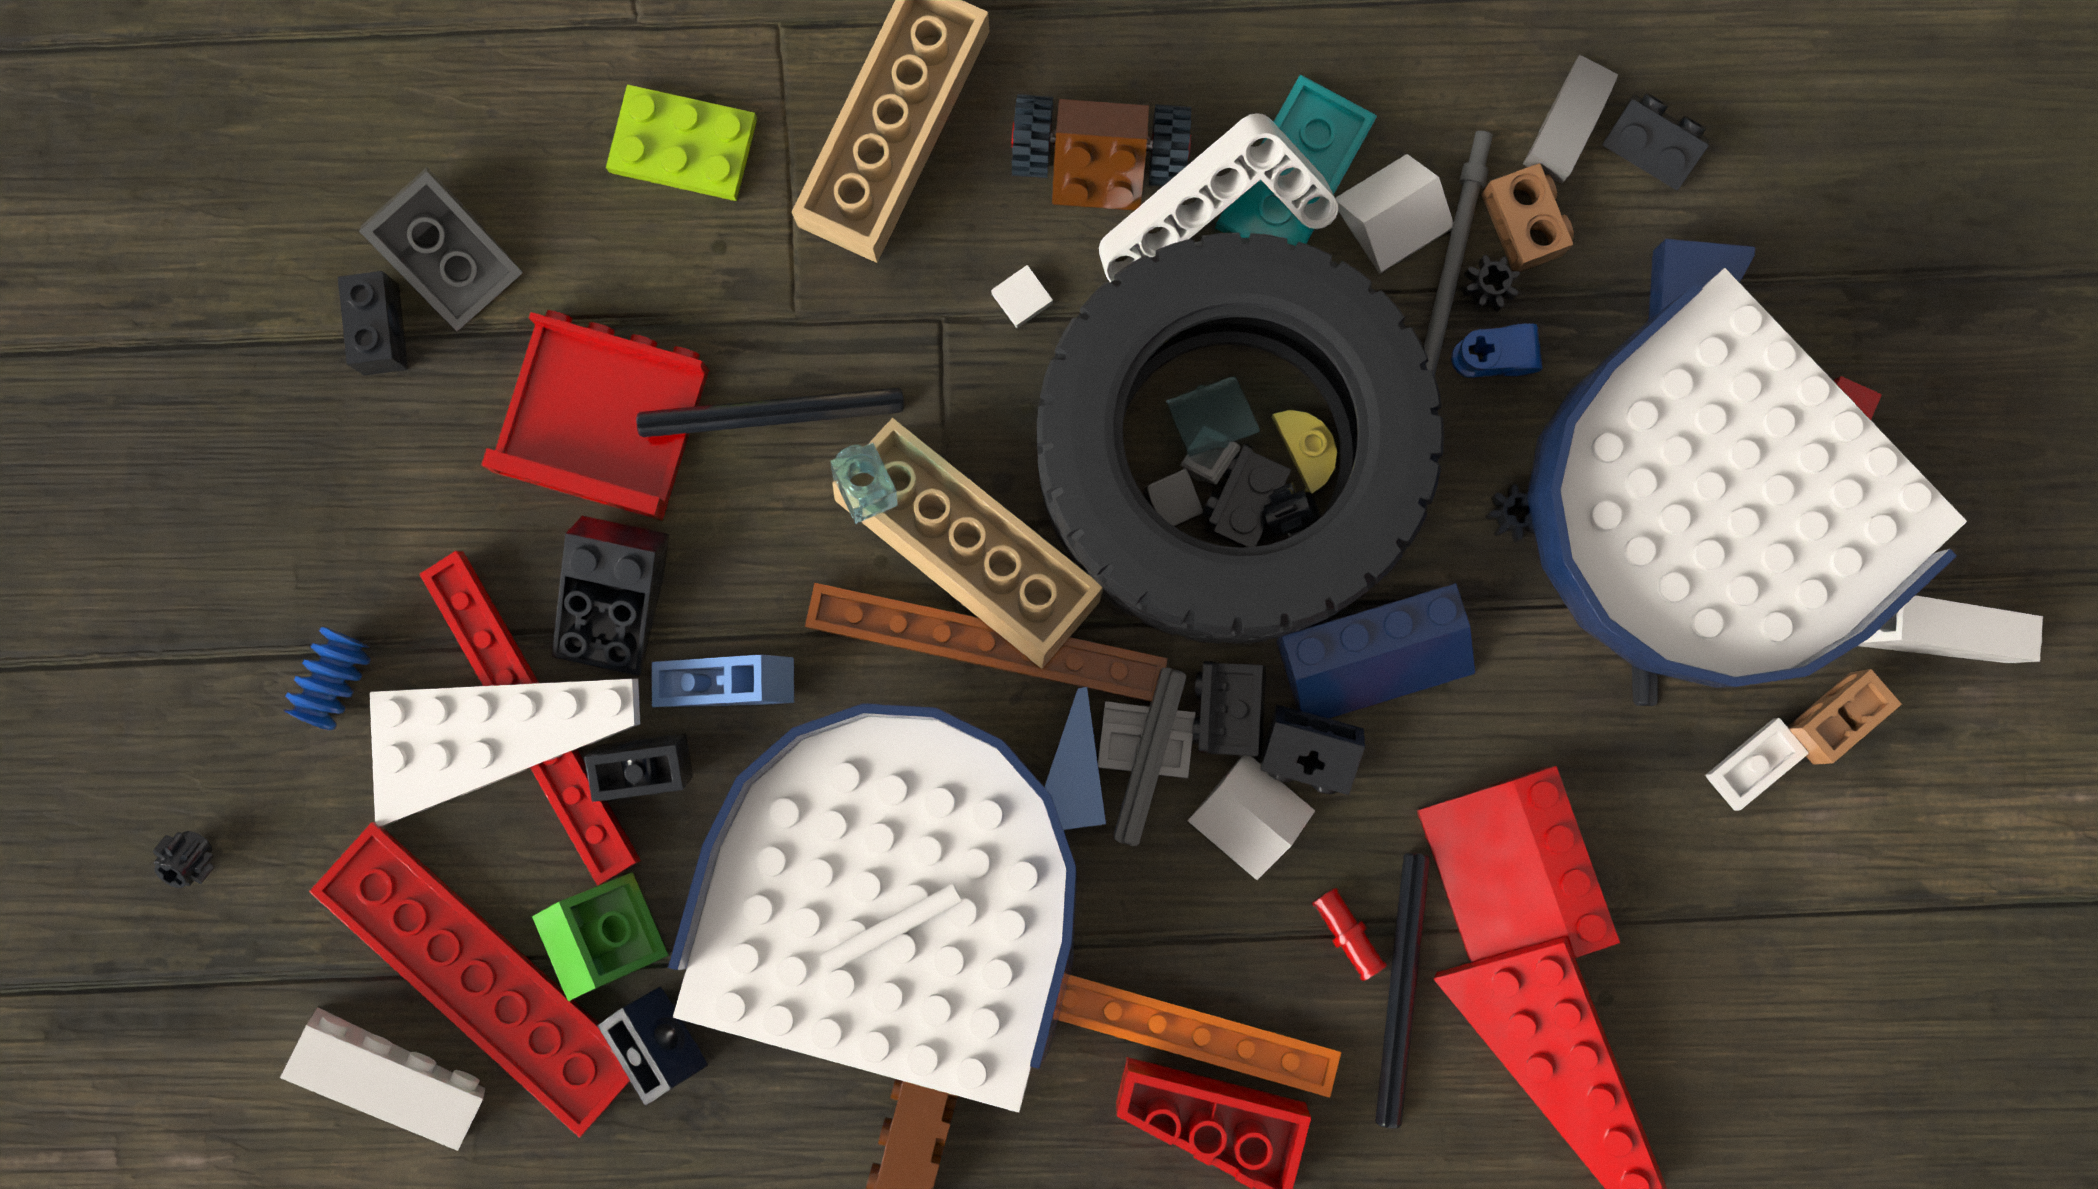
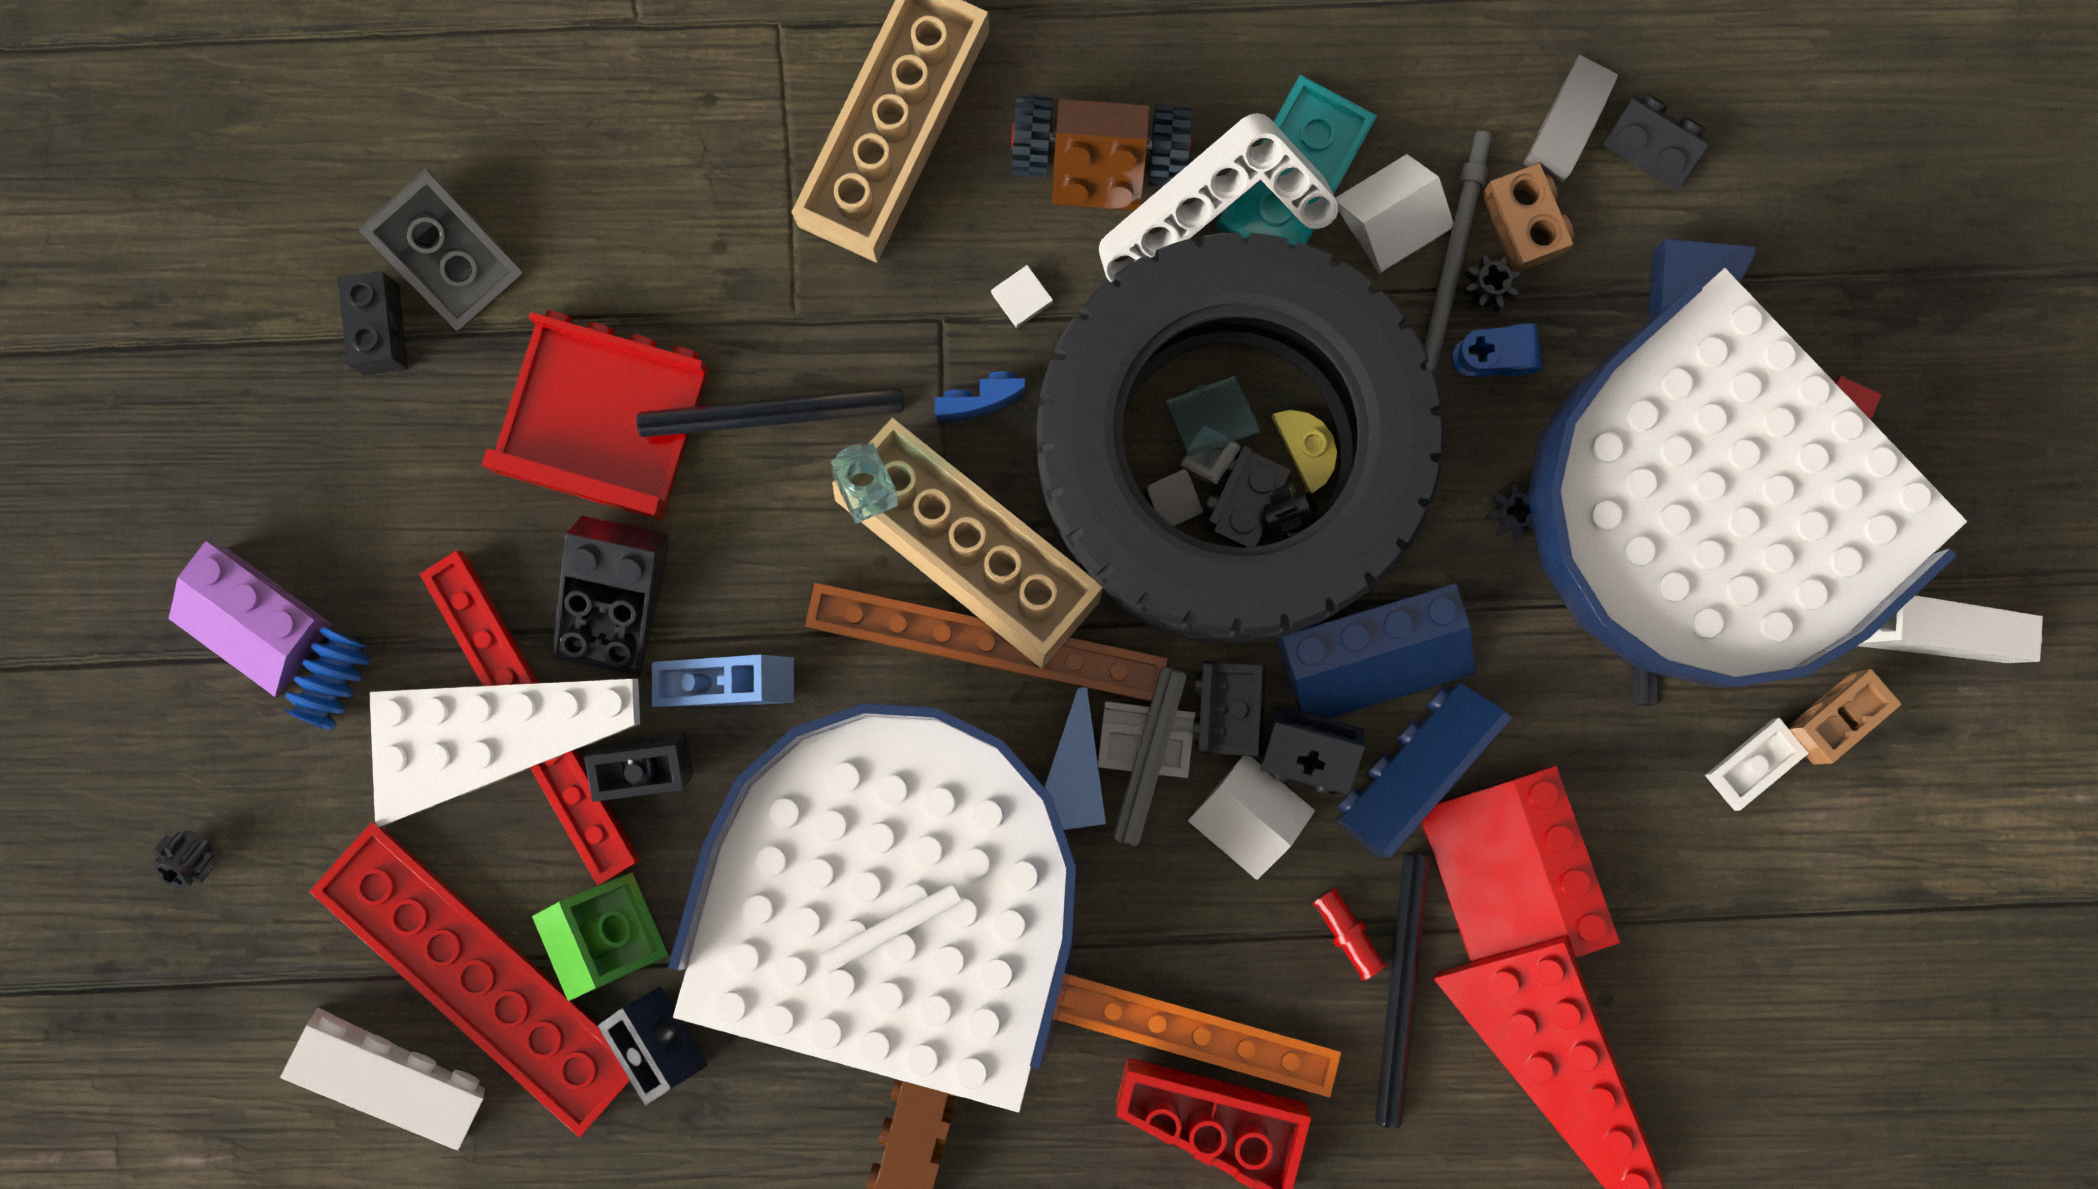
(245, 617): none -> medium lavender slope
(681, 142): lime plate -> none
(995, 394): none -> blue slope
(1420, 769): none -> dark blue slope

